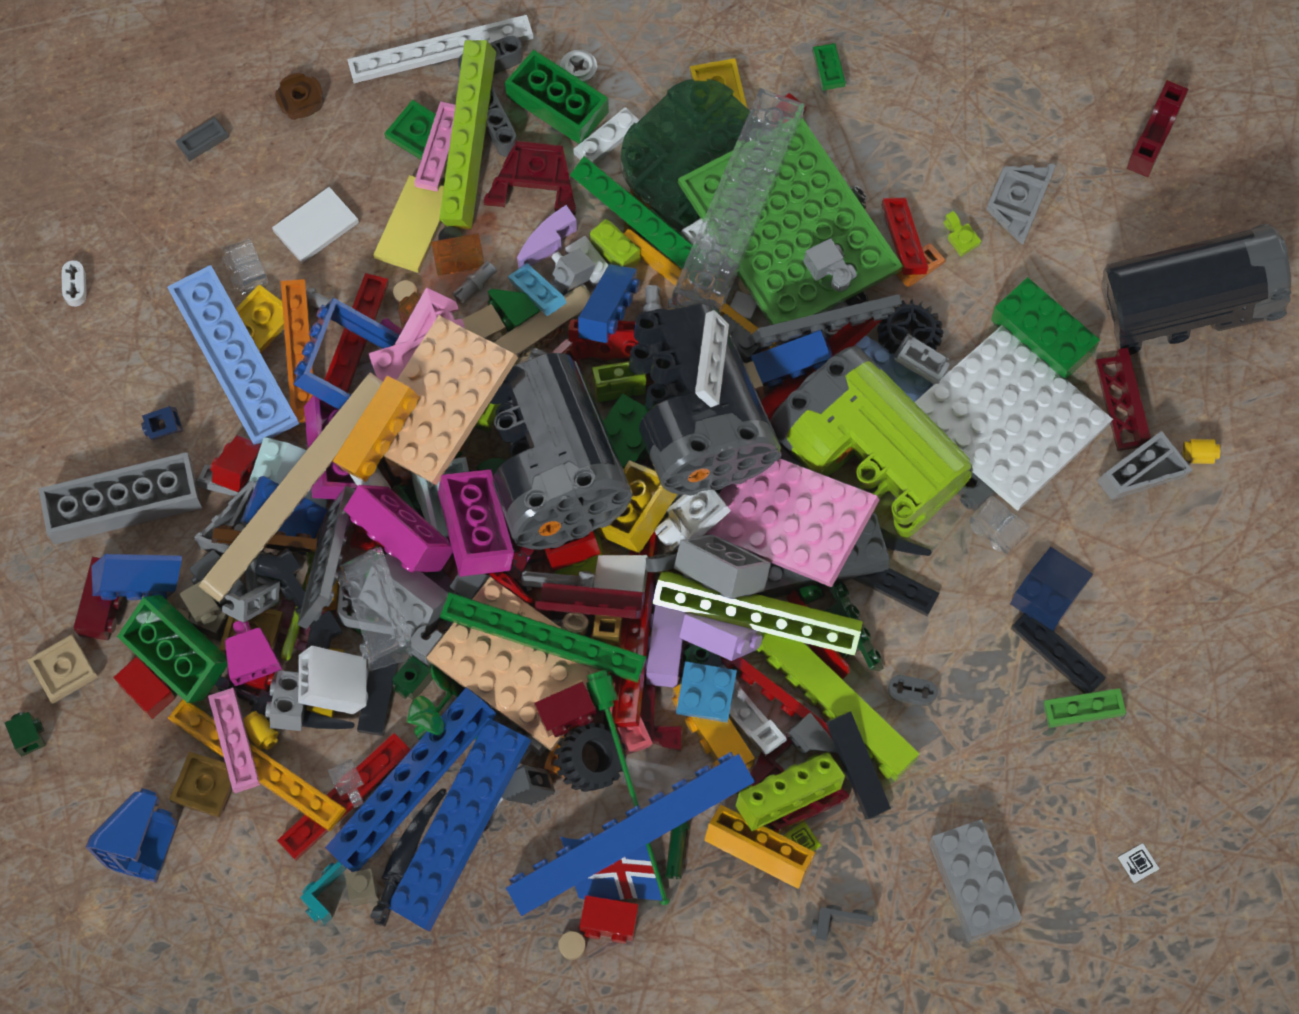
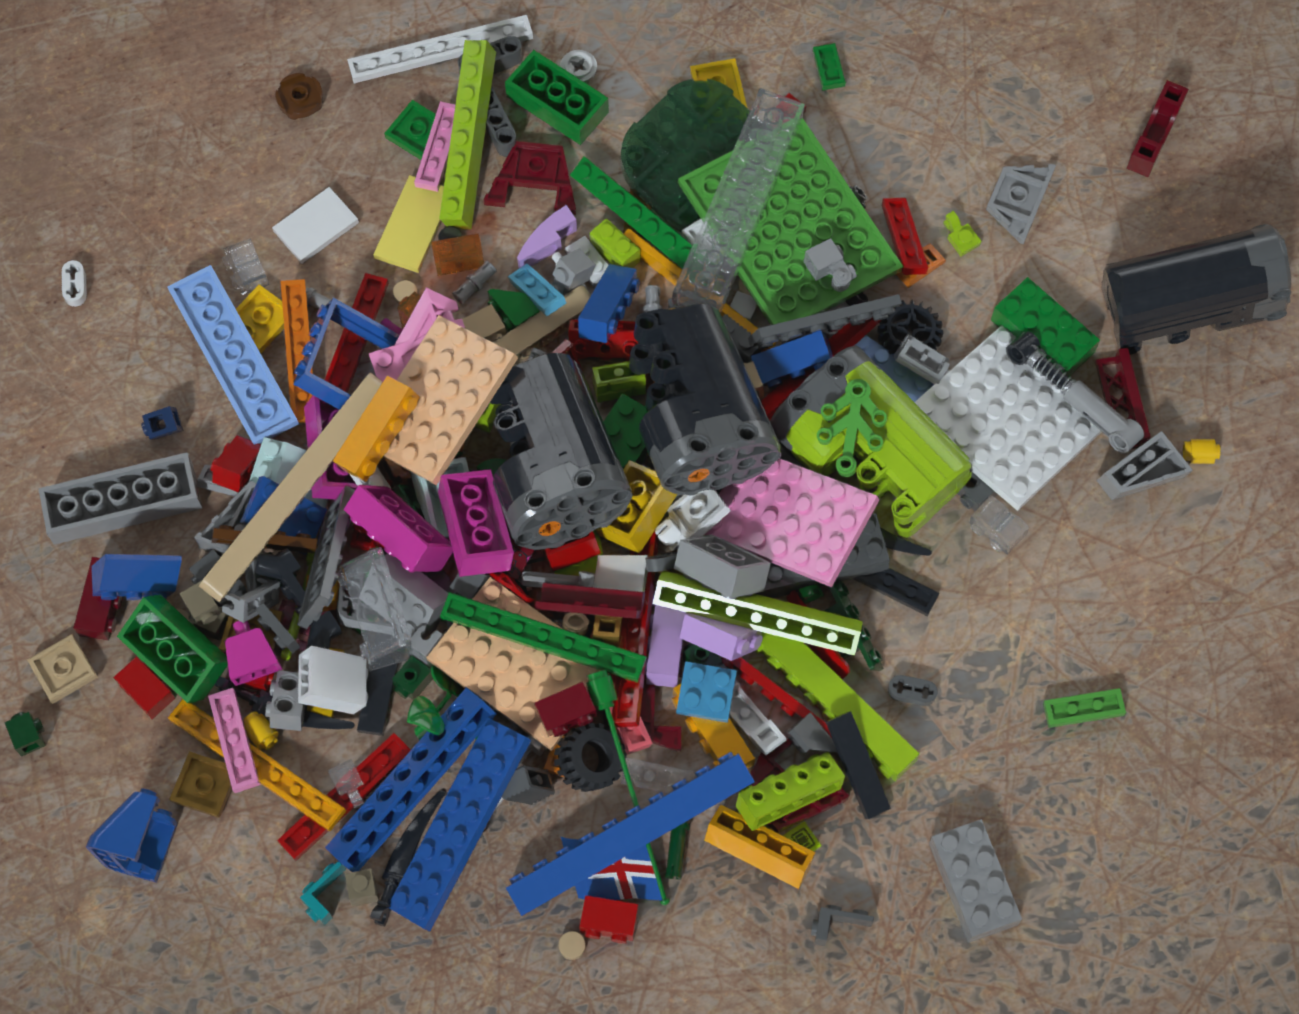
(202, 139): dark grey tile -> none
(283, 637): none -> dark grey plate
(606, 137): white plate -> none
(712, 358): white plate -> none
(852, 422): none -> bright green plant
(1051, 588): dark blue slope -> none
(1059, 654): black tile -> none
(1122, 432): none -> piece
(1138, 863): white sticker -> none

